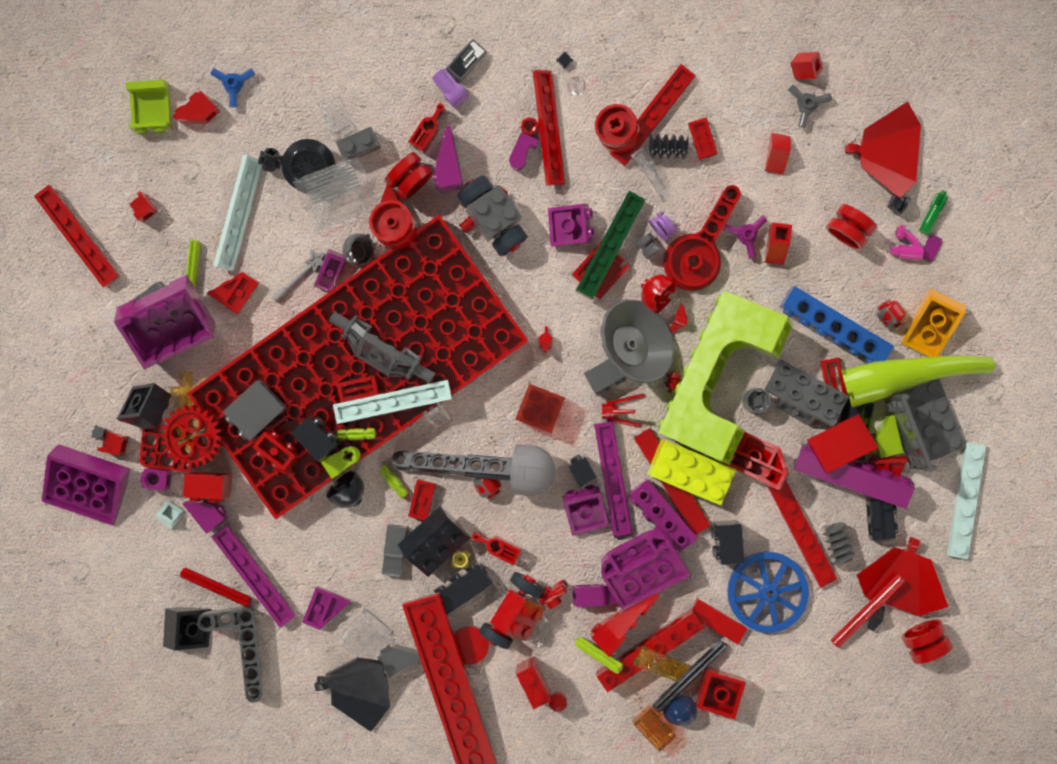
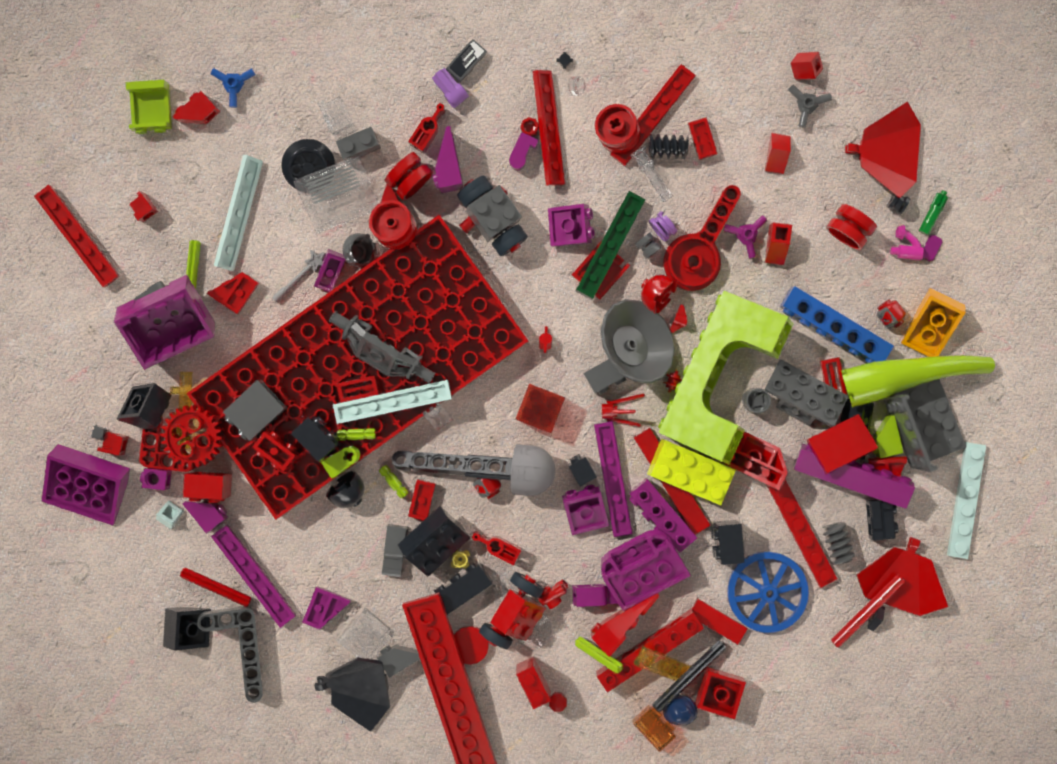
(270, 159): black gear -> none
(927, 641): red wheel -> none

